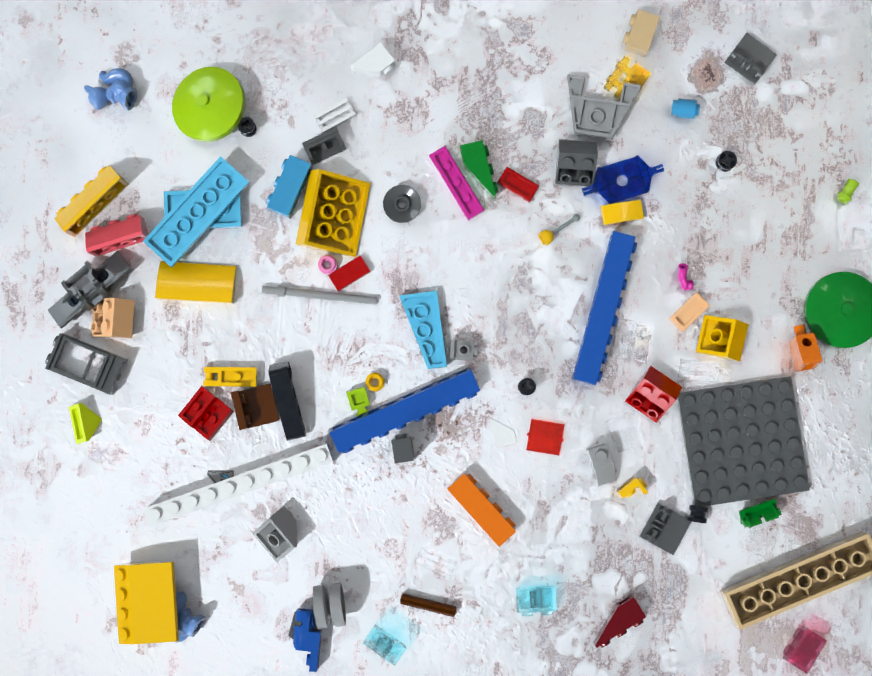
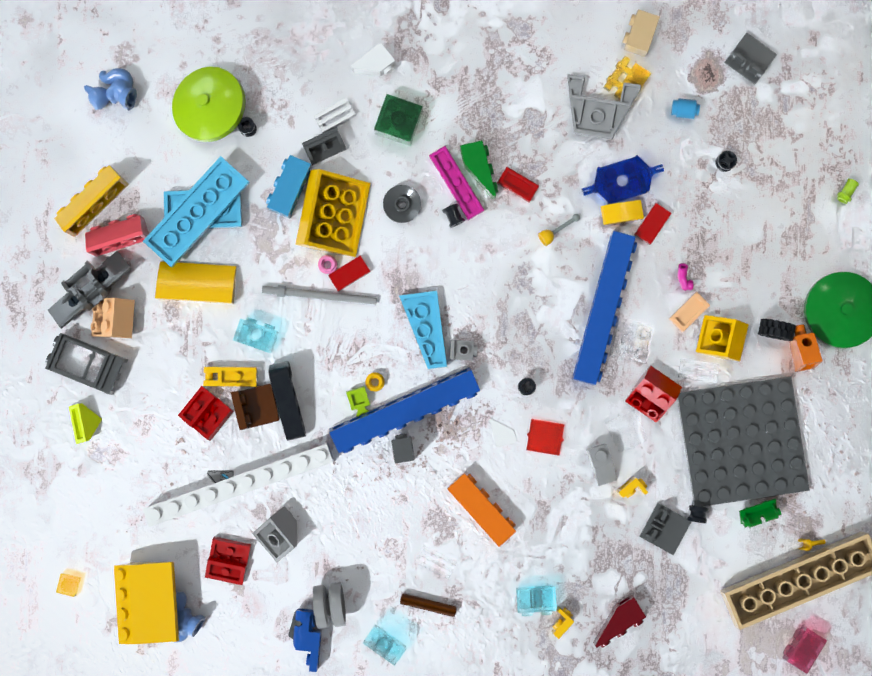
(68, 584): none -> clear yellow plate
(228, 560): none -> red slope
(244, 335): none -> clear light blue brick
(398, 120): none -> clear green brick
(453, 215): none -> black bush
(563, 625): none -> yellow bracket
(576, 162): dark grey slope -> none
(652, 224): none -> red tile
(776, 329): none -> black tyre
(807, 544): none -> yellow hand

